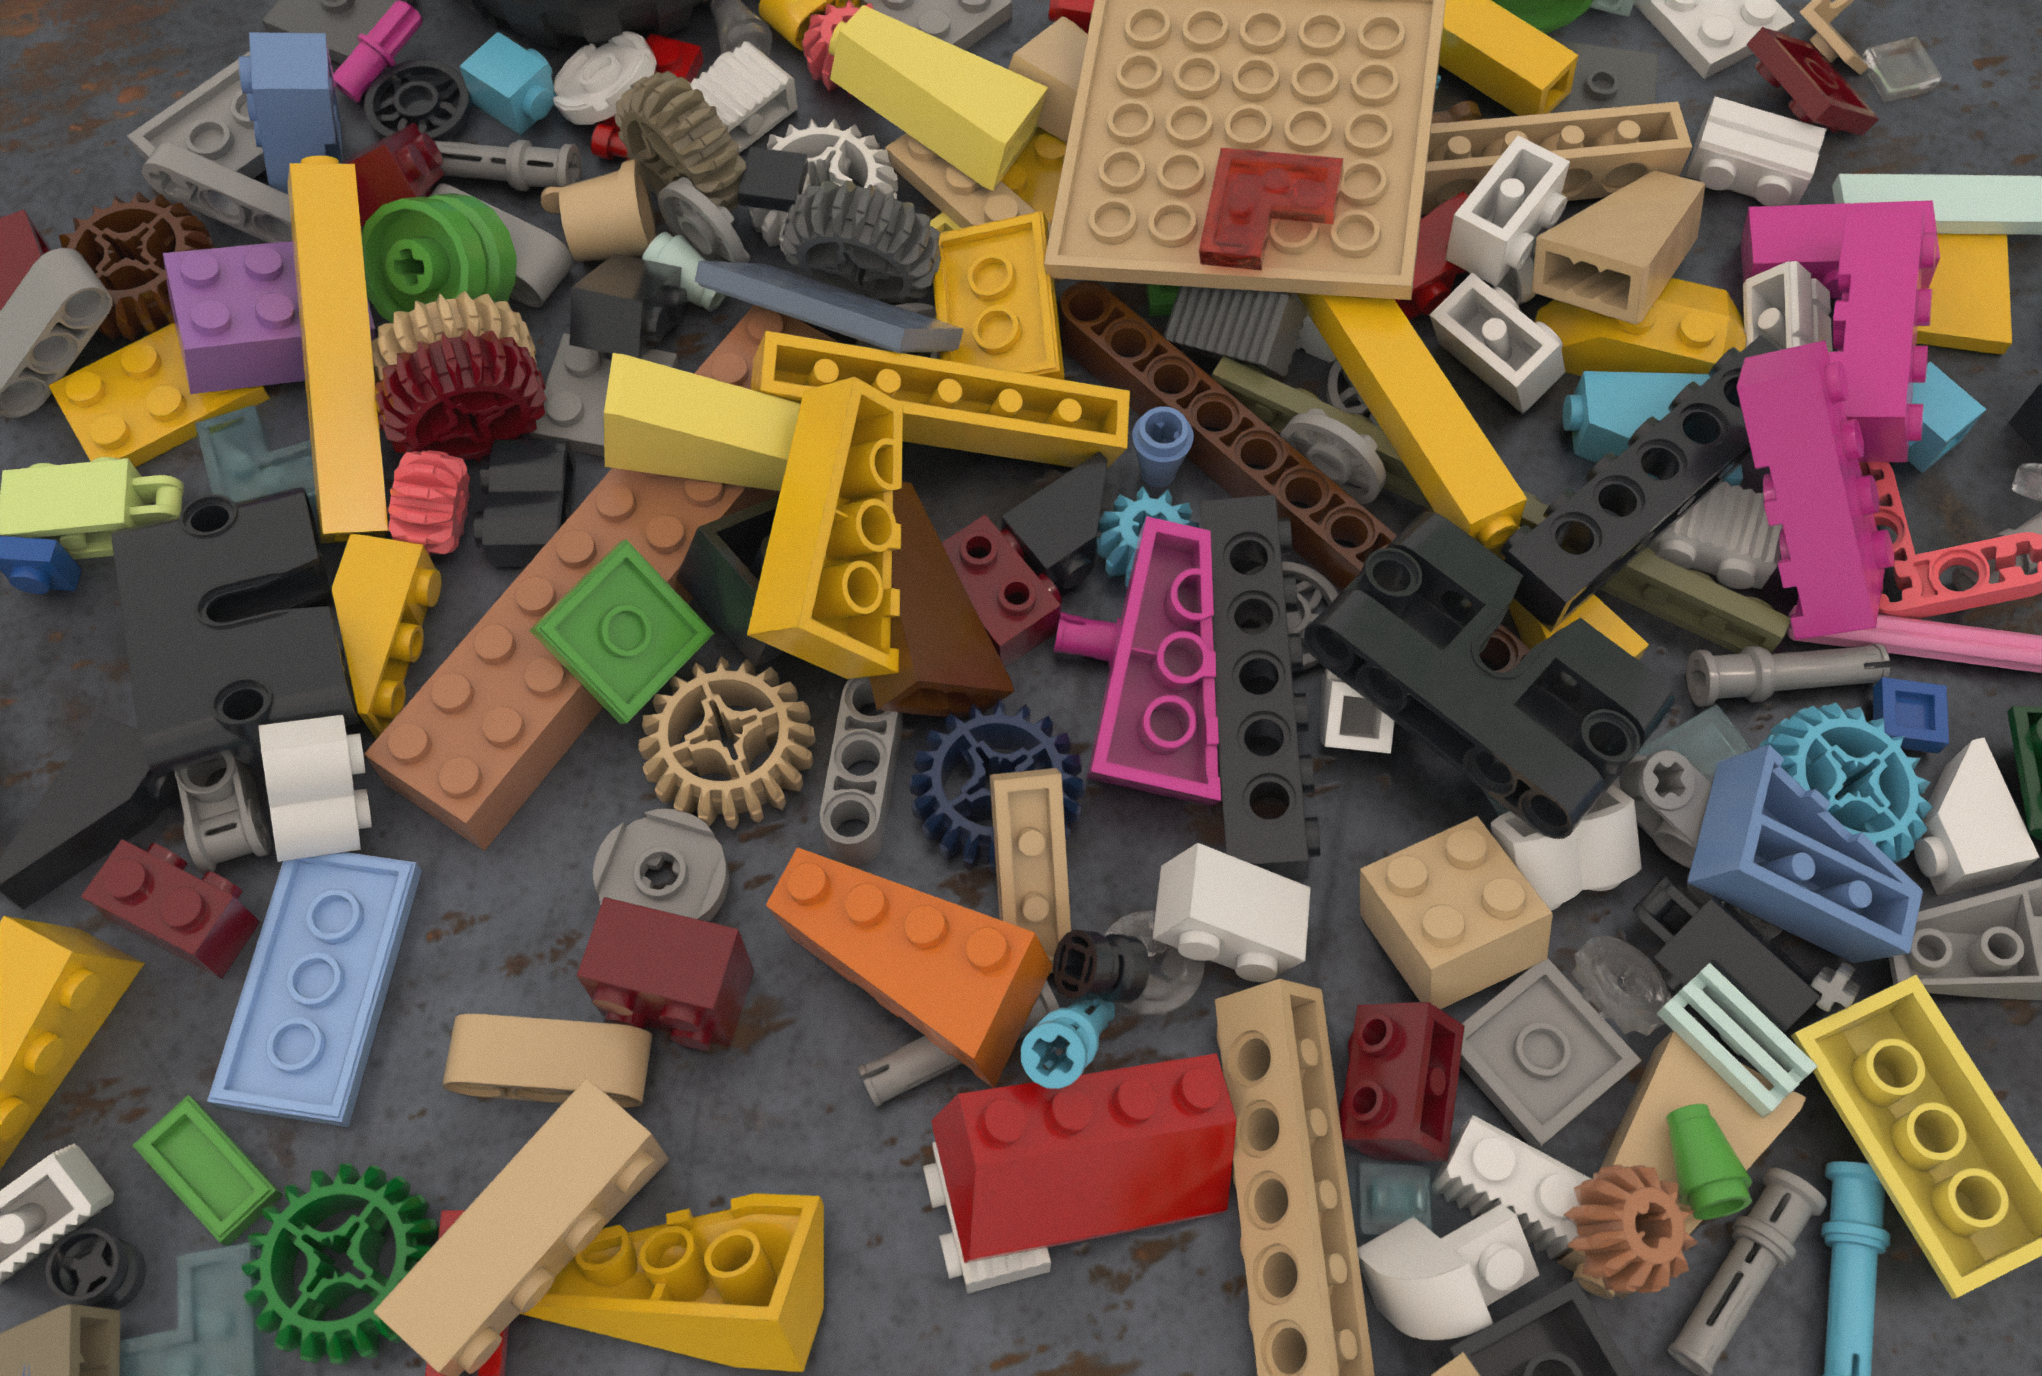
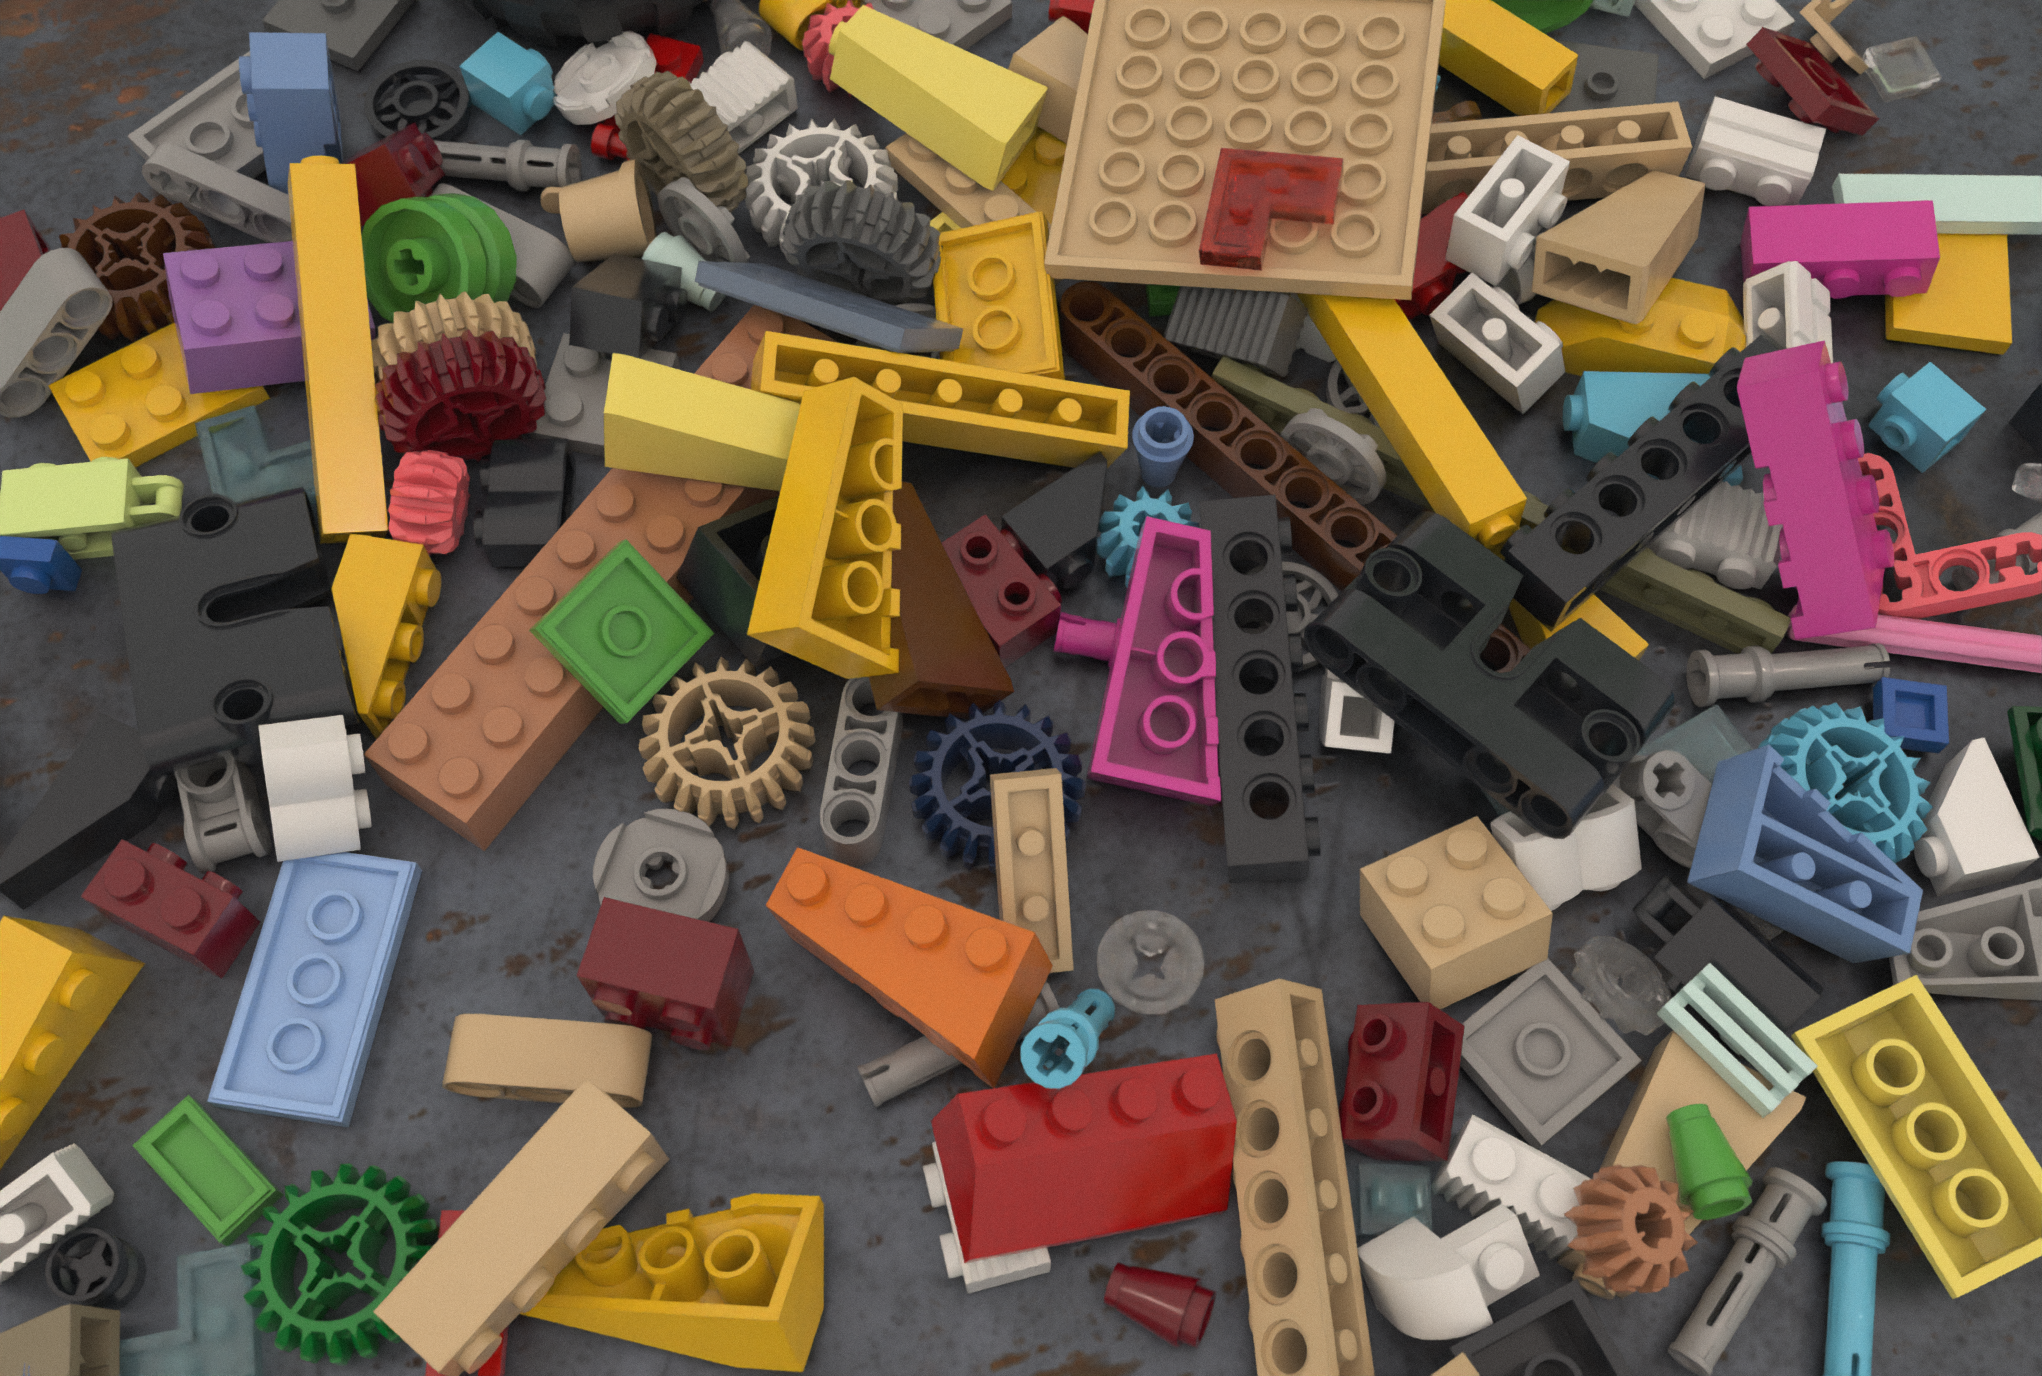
(377, 50): dark pink axle -> none
(772, 179): black tile -> none
(1101, 966): black wheel -> none
(1162, 1302): none -> dark red cone
(1232, 913): white brick -> none
(1835, 986): light grey axle -> none
(1879, 326): dark pink wedge -> none

